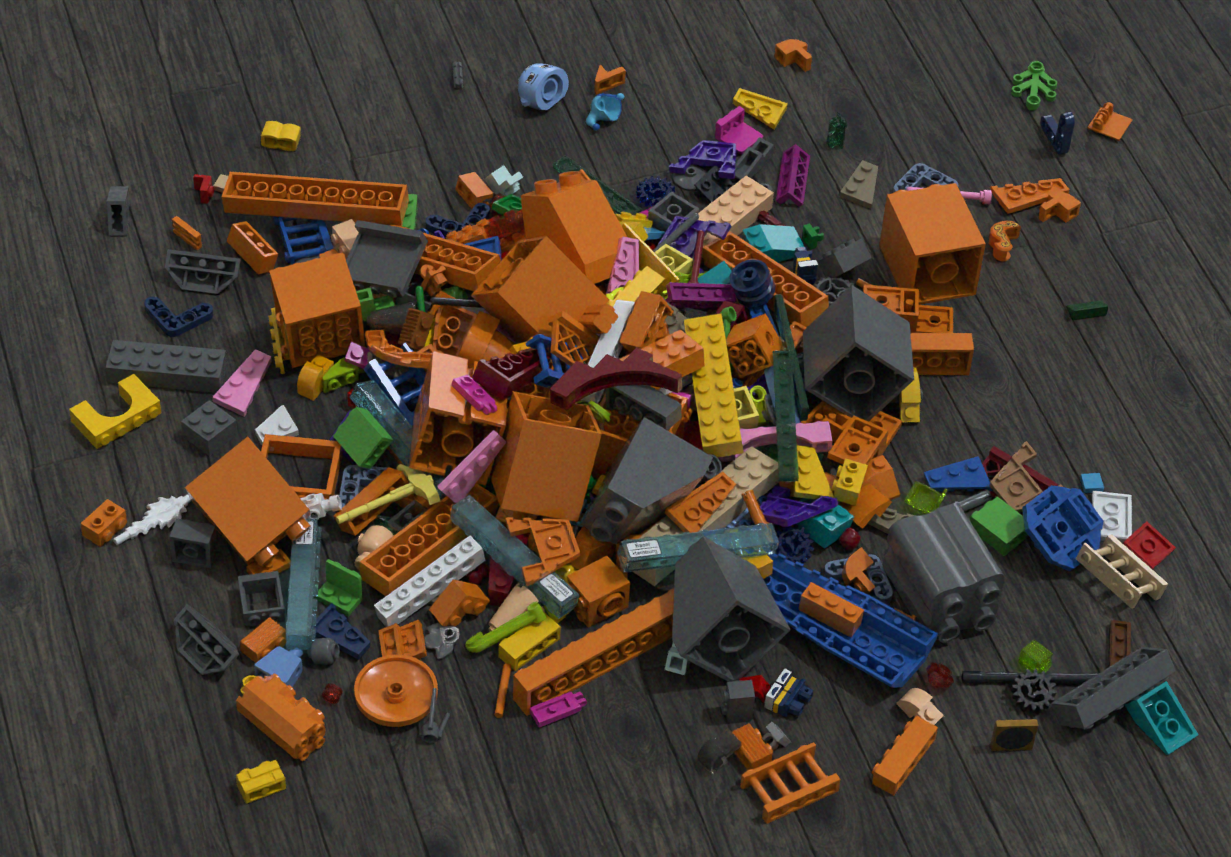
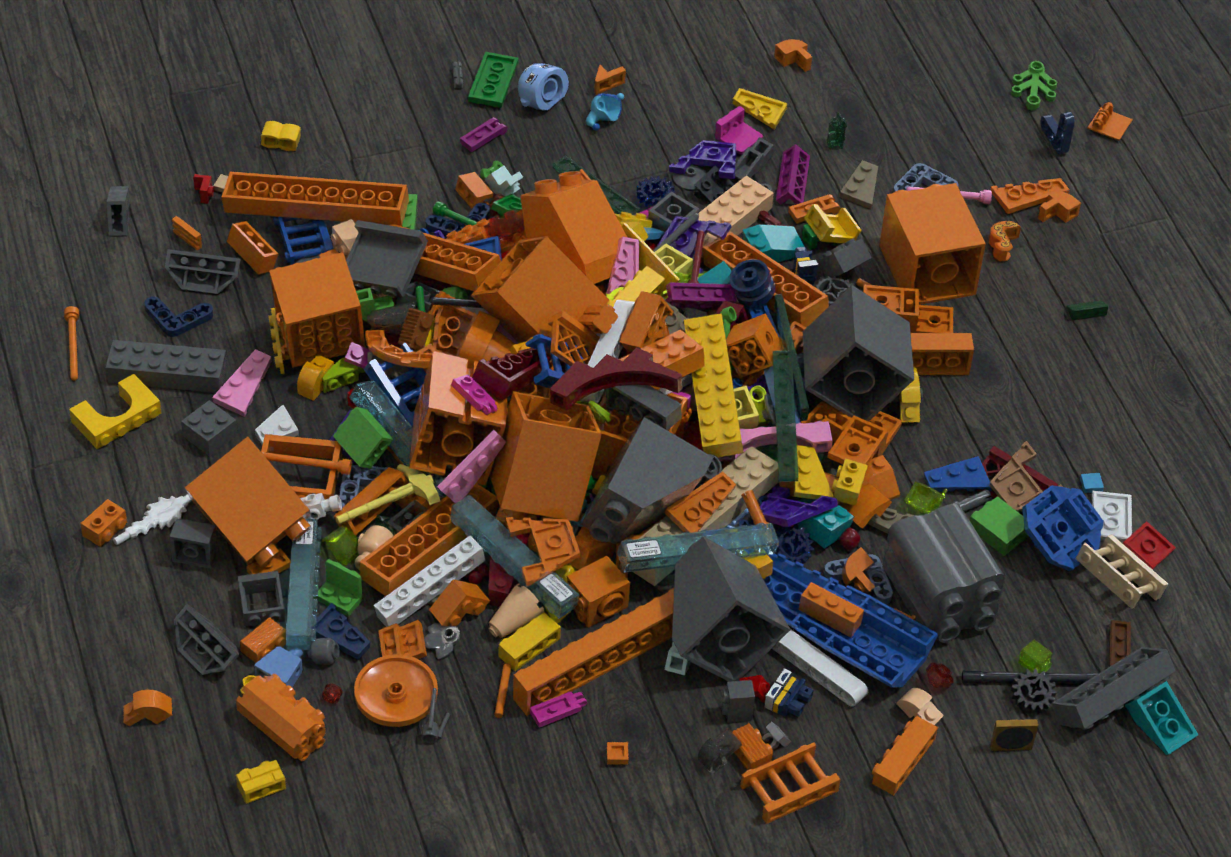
(71, 315): none -> orange piece
(149, 705): none -> orange brick
(342, 466): none -> orange piece
(342, 544): none -> clear neon green piece
(432, 279): orange hips -> none
(442, 210): none -> green piece
(481, 642): lime piece -> none
(483, 134): none -> magenta plate
(486, 172): none -> bright green piece
(493, 79): none -> green plate
(617, 752): none -> orange plate
(821, 668): none -> white beam
(826, 203): none -> orange plate
(832, 228): none -> yellow panel

